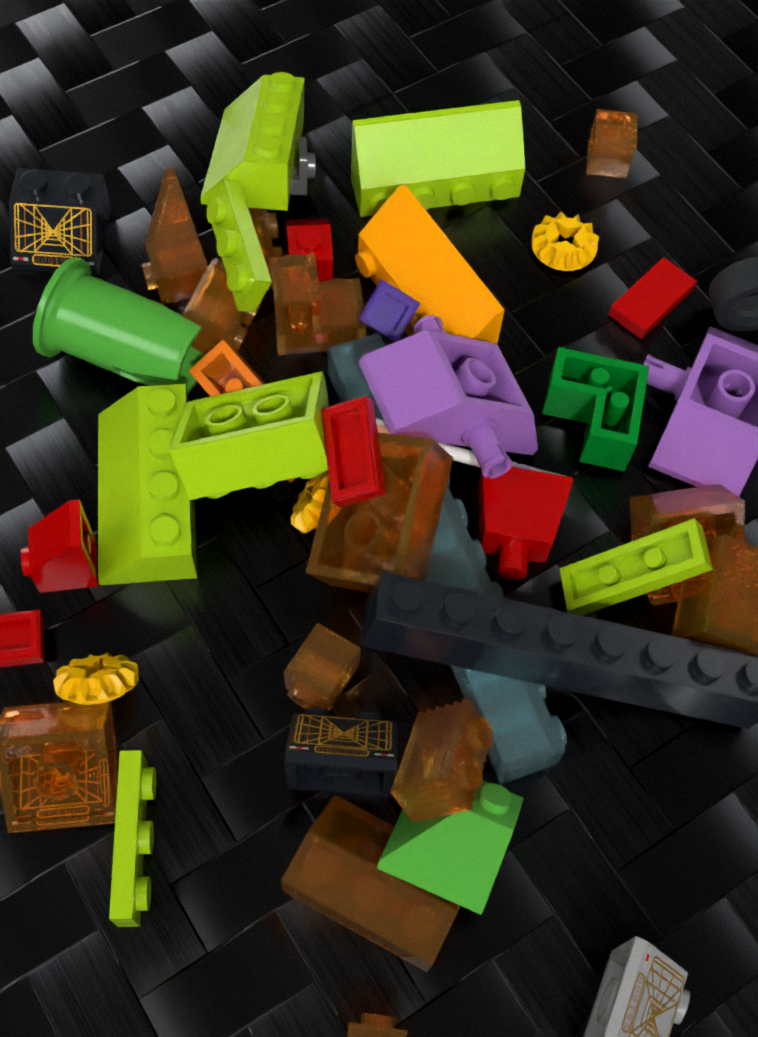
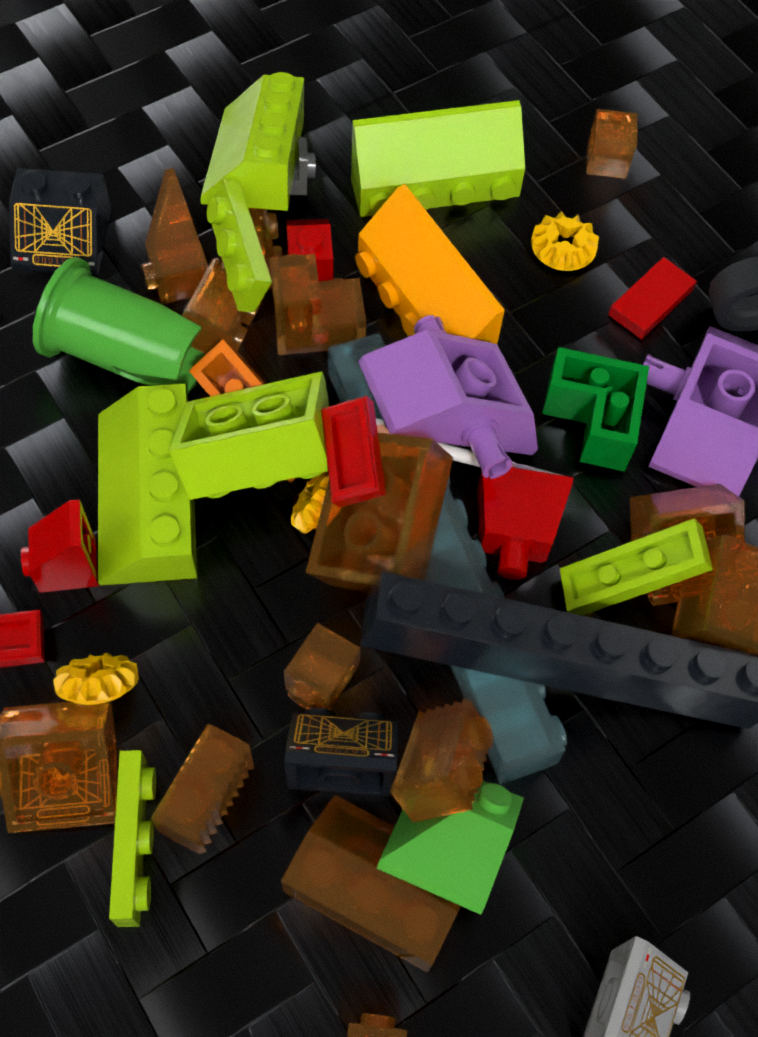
(203, 789): none -> clear orange brick
(388, 311): dark purple tile -> none

